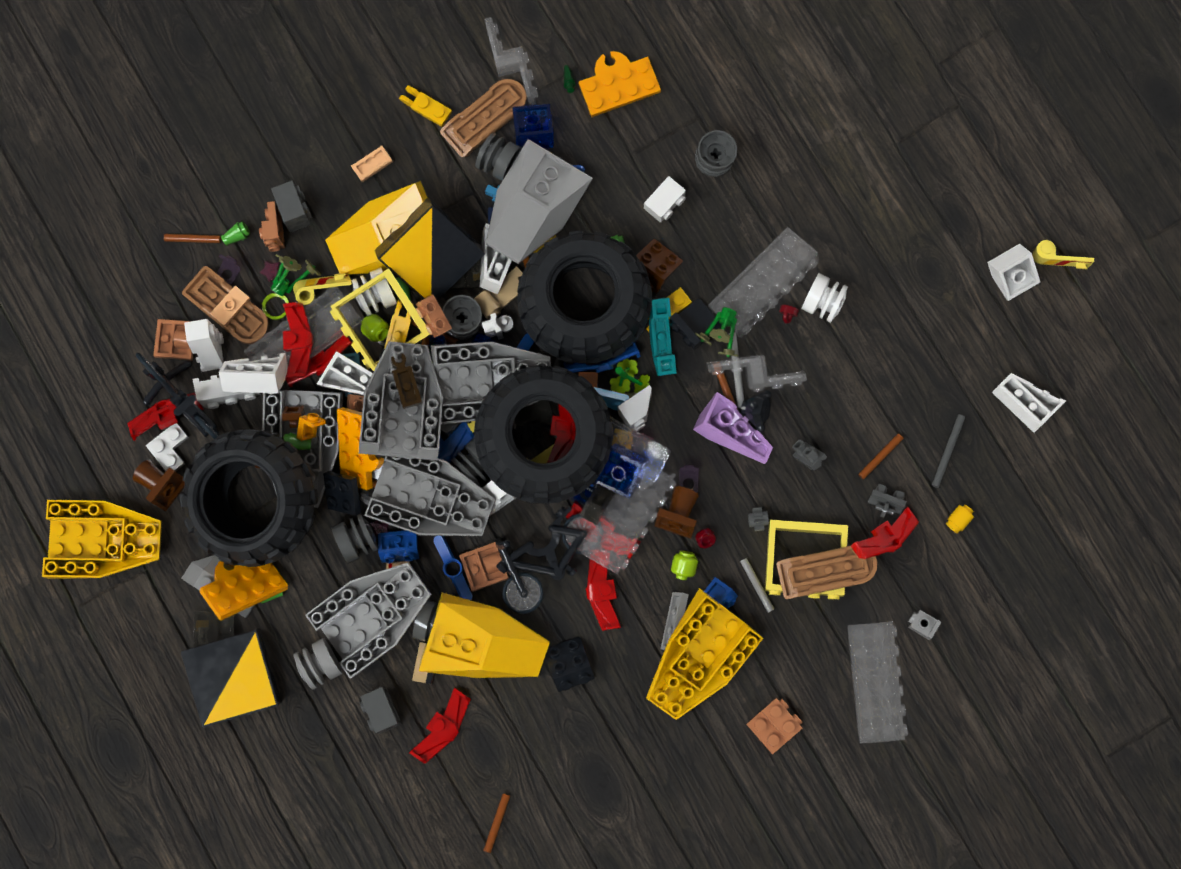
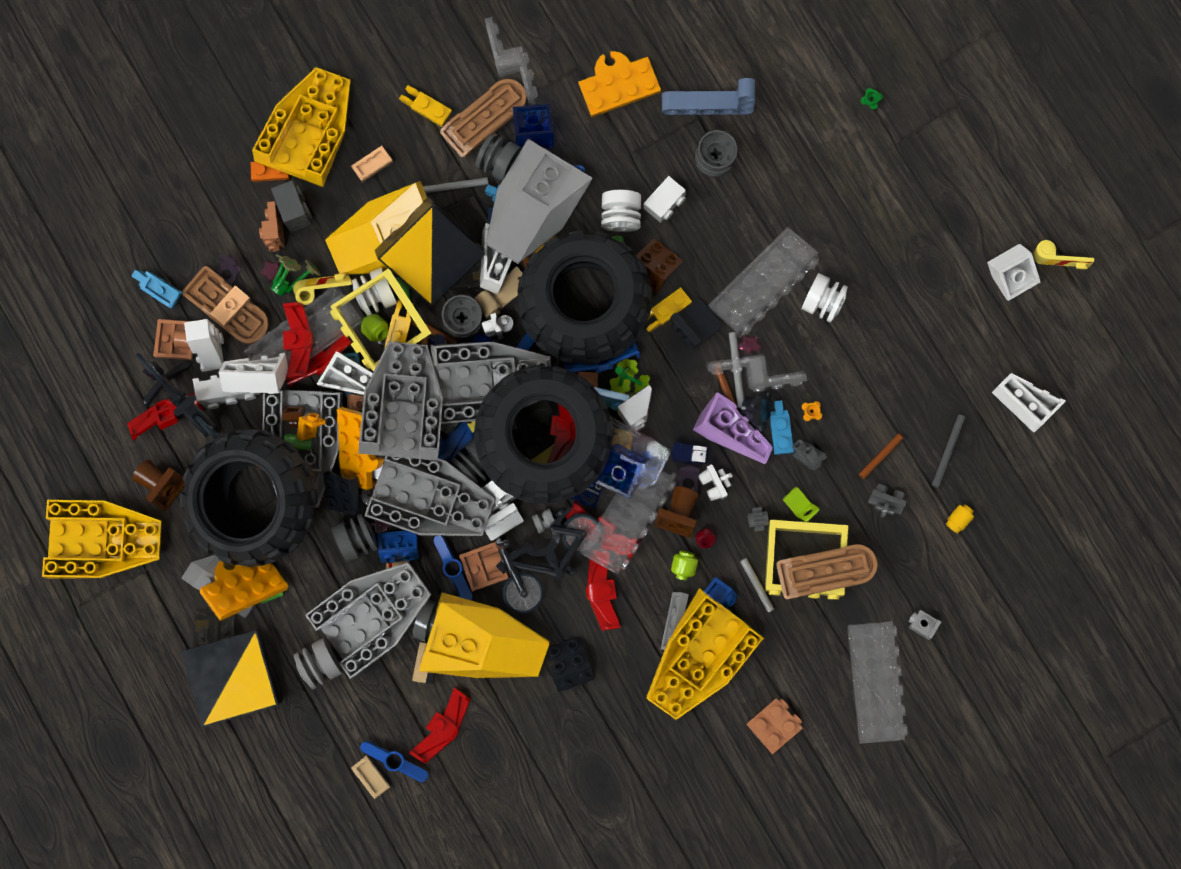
(157, 288): none -> dark azure hinge
(164, 444): white plate -> none
(192, 238): dark orange bar -> none
(235, 233): bright green cone -> none
(264, 173): none -> orange plate
(267, 298): lime piece -> none
(306, 128): none -> yellow wedge
(370, 777): none -> tan tile
(380, 710): dark grey brick -> none
(405, 383): dark brown plate -> none
(406, 767): none -> blue piece
(433, 315): nougat plate -> none
(456, 185): none -> light grey bar
(496, 823): dark orange bar -> none
(503, 521): none -> white bracket
(543, 520): none -> light grey wheel
(569, 82): dark green bar -> none
(597, 504): clear smoke brick -> none
(621, 210): none -> white wheel
(660, 337): teal slope -> none
(689, 454): none -> clear blue leg
(711, 102): none -> sand blue beam
(711, 475): none -> white hips
(726, 317): plant -> none
(749, 344): none -> clear pink piece
(781, 430): none -> dark azure hinge
(788, 311): dark red tile -> none
(800, 504): none -> lime bracket
(811, 406): none -> light orange plate
(876, 98): none -> green plate
(887, 537): red plate -> none

